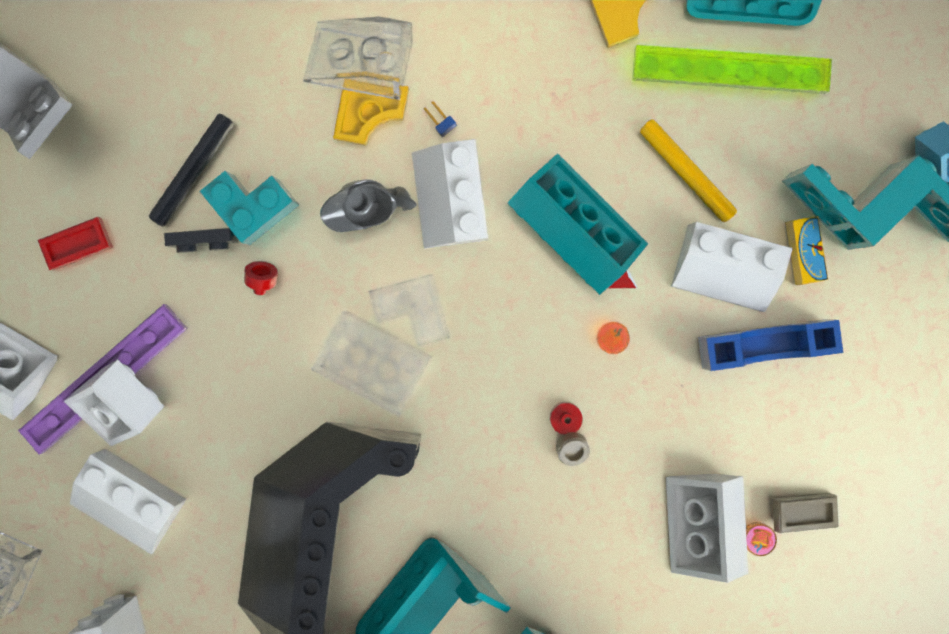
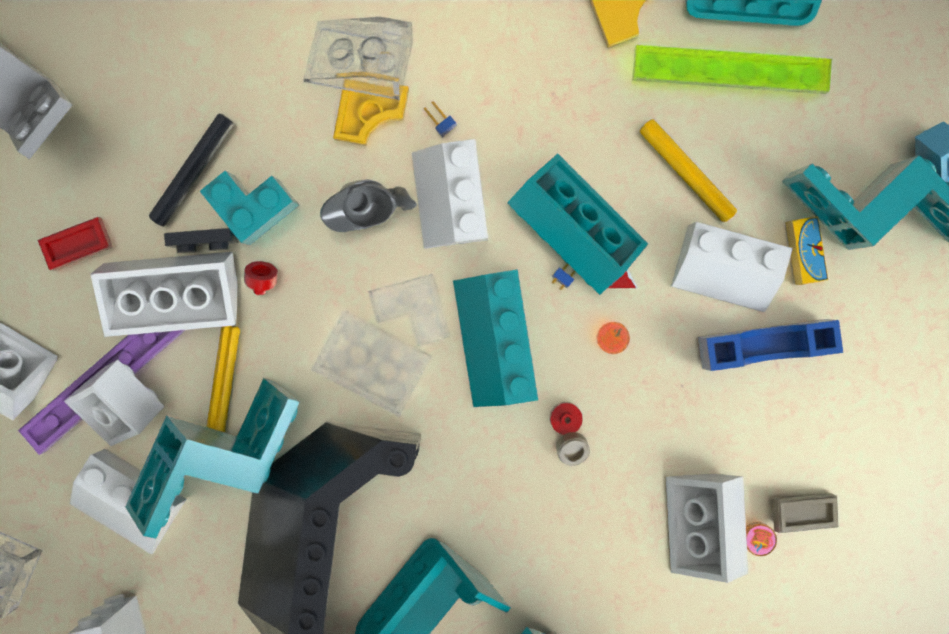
(166, 294): none -> white slope
(211, 456): none -> teal bracket
(223, 378): none -> yellow axle
(495, 339): none -> teal slope
(562, 277): none -> blue piece

